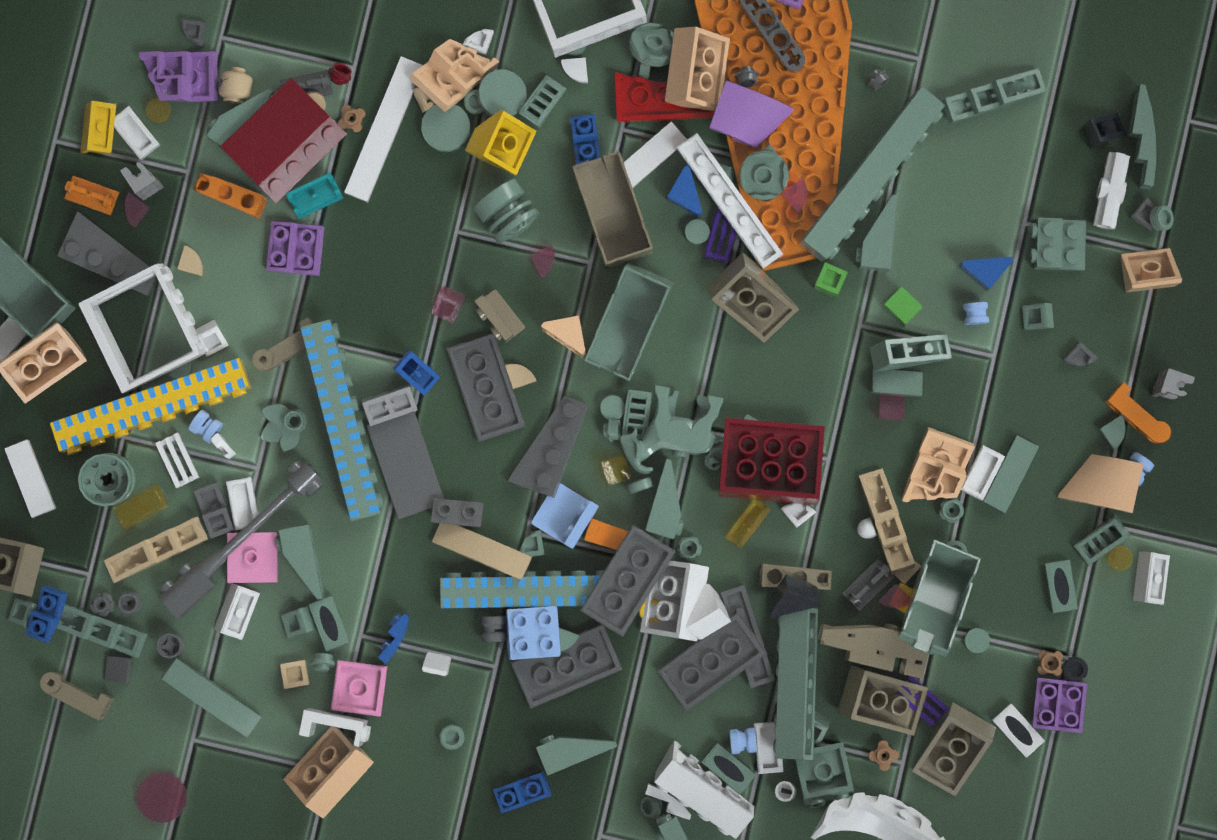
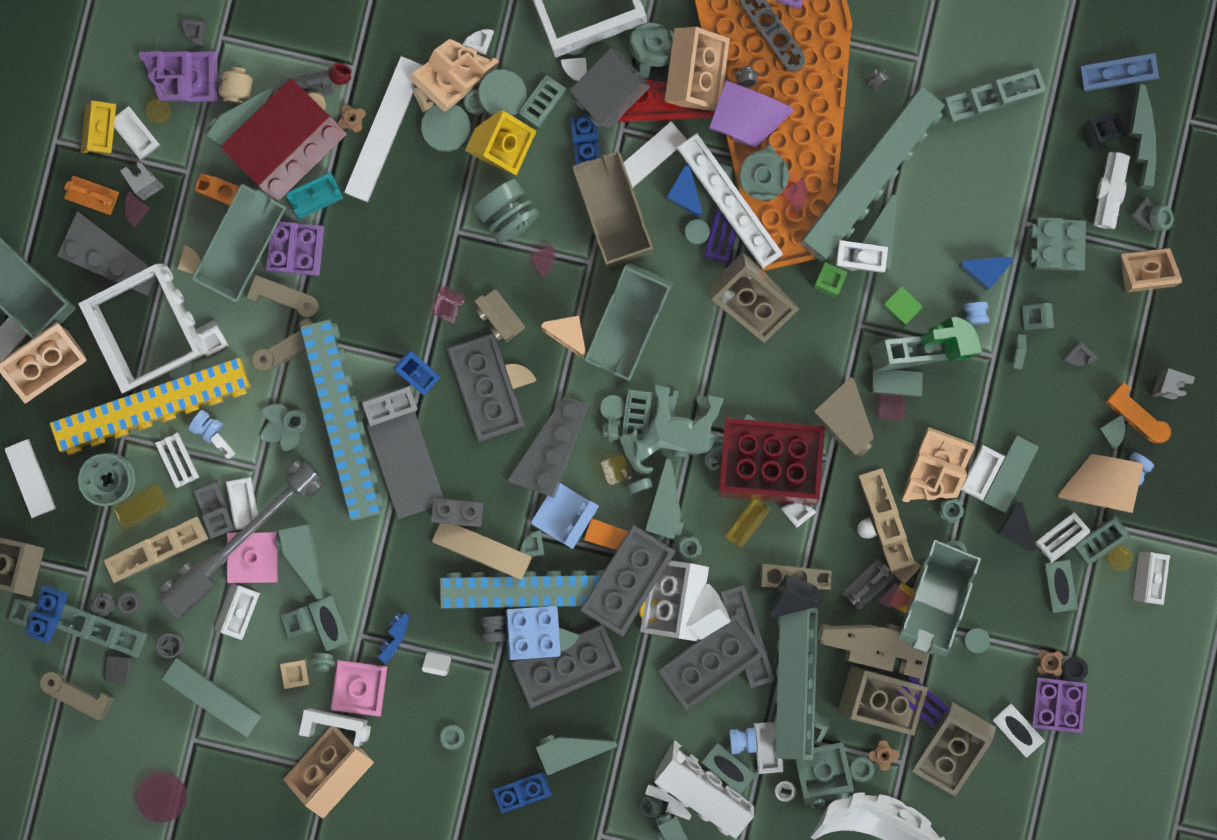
(239, 242): none -> sand green piece
(303, 303): none -> dark tan leg
(609, 89): none -> dark grey brick
(846, 419): none -> dark tan slope
(861, 256): none -> white slope
(861, 769): none -> sand green tile
(957, 335): none -> brick
(1017, 529): none -> black slope
(1021, 348): none -> sand green tile
(1069, 544): none -> white tile
(1120, 72): none -> medium blue hinge

